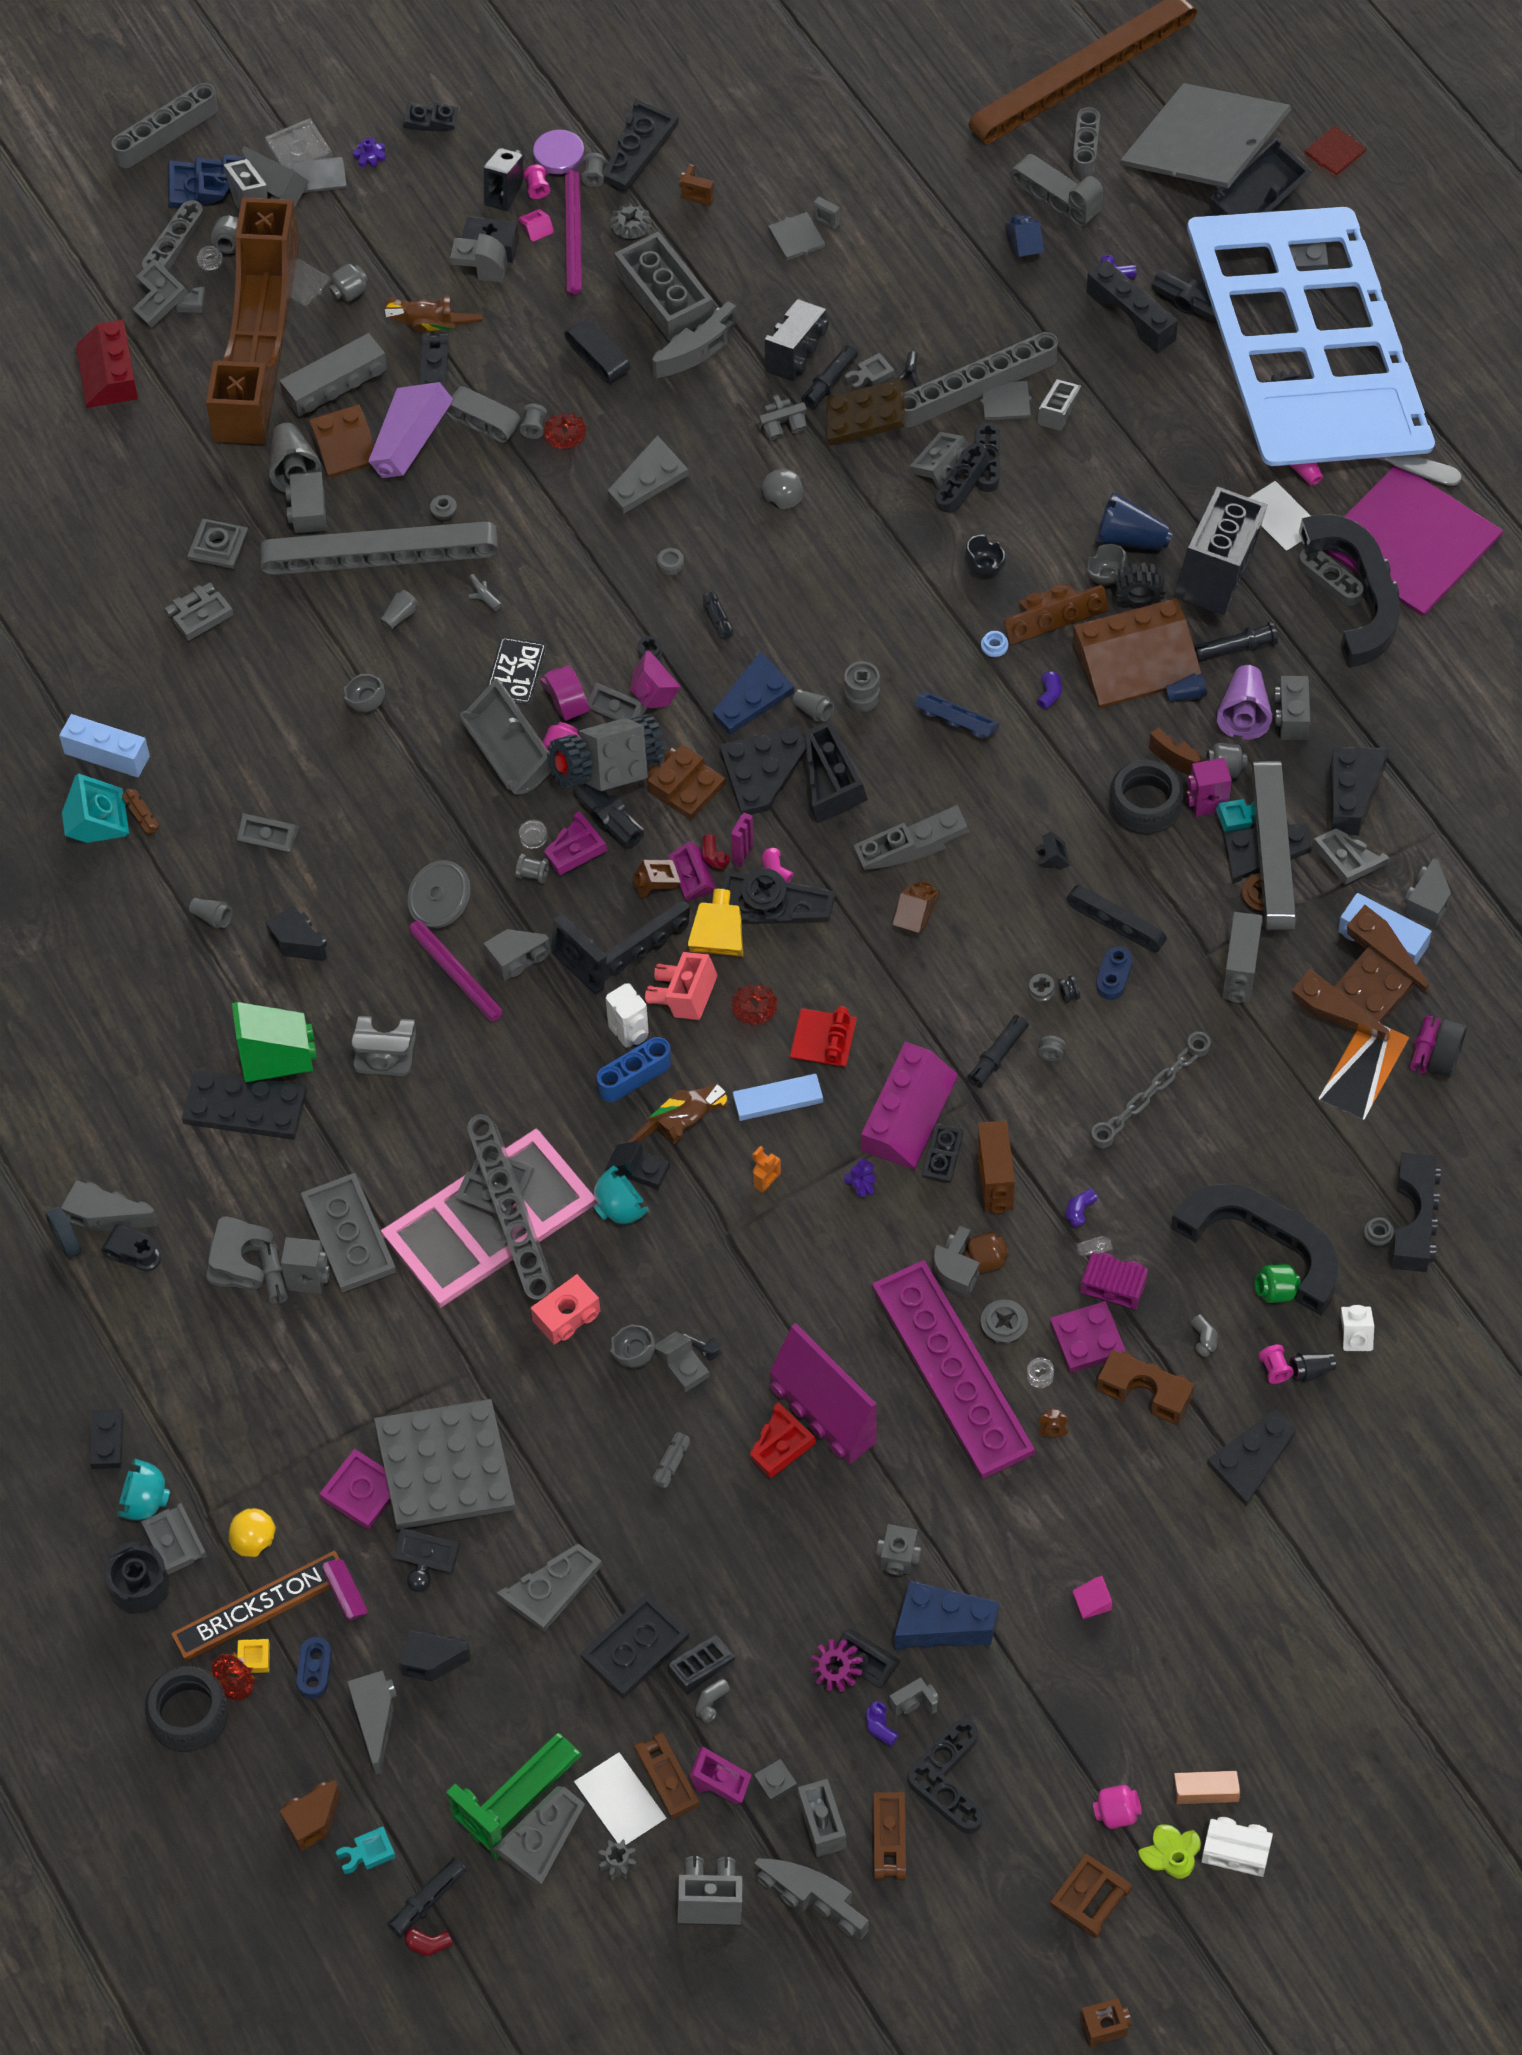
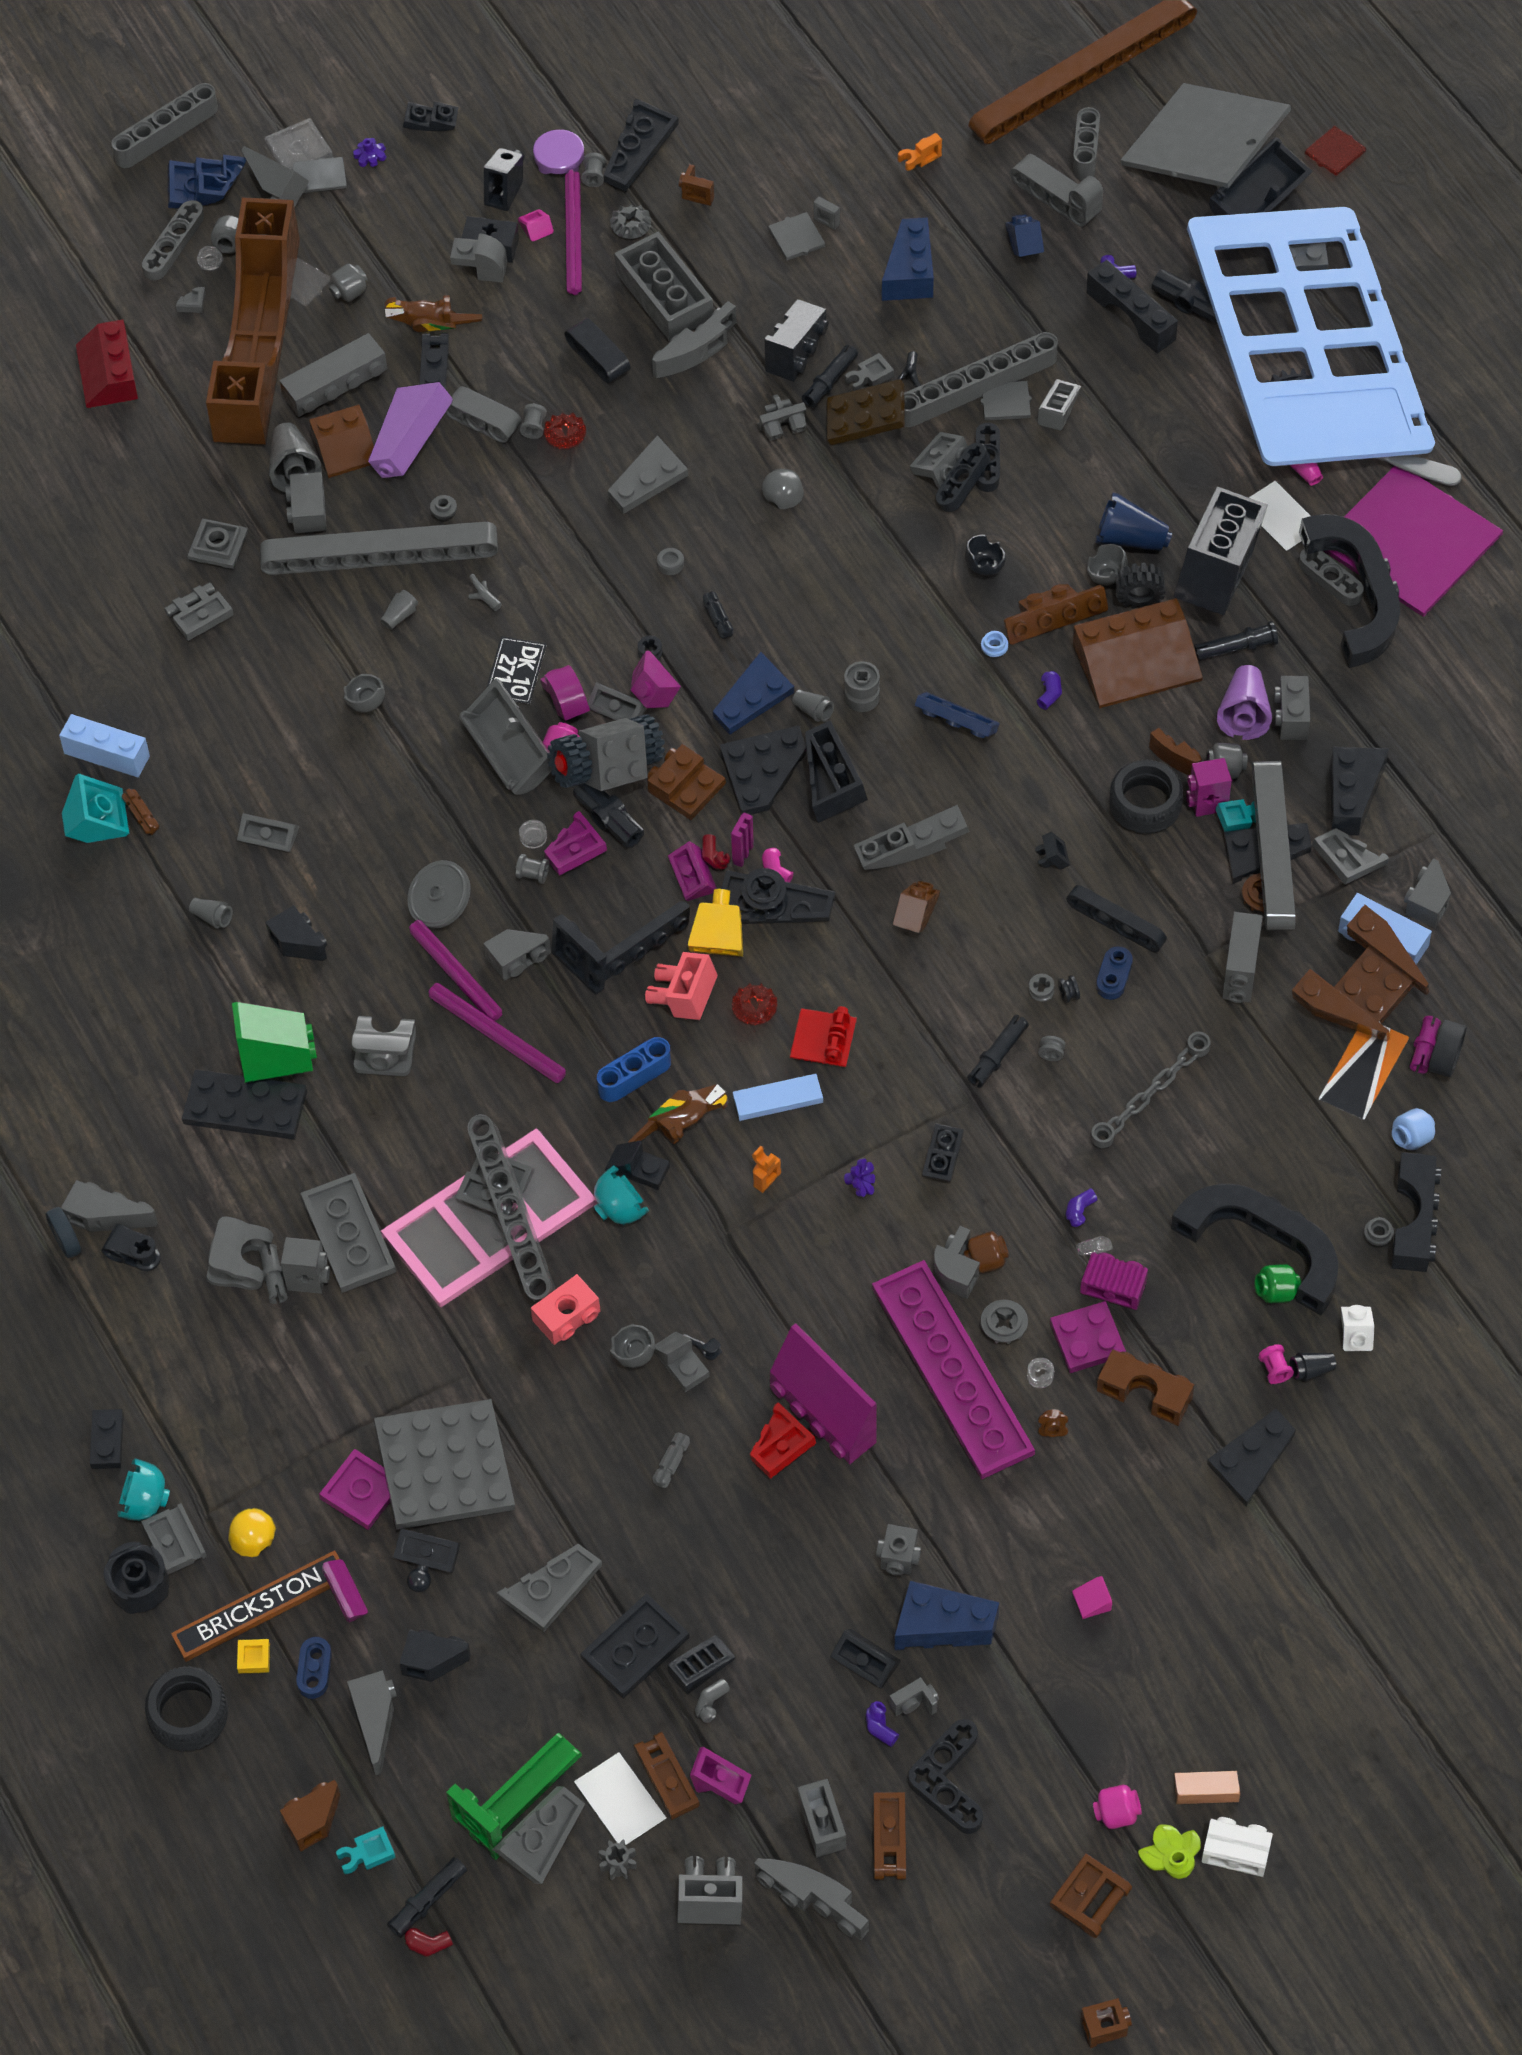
(163, 294): dark grey plate -> none
(235, 1687): clear red gear -> none
(244, 181): dark grey slope -> none
(497, 1033): none -> magenta axle
(536, 181): dark pink bush -> none
(627, 1015): white brick -> none
(655, 875): reddish brown bracket -> none
(775, 1781): dark grey plate -> none
(828, 1658): magenta gear -> none
(908, 1107): magenta slope -> none
(910, 263): none -> dark blue wedge
(925, 152): none -> orange plate
(995, 1166): reddish brown window -> none
(1187, 688): dark blue cone -> none
(1208, 1336): dark grey arm -> none
(1413, 1129): none -> light blue head

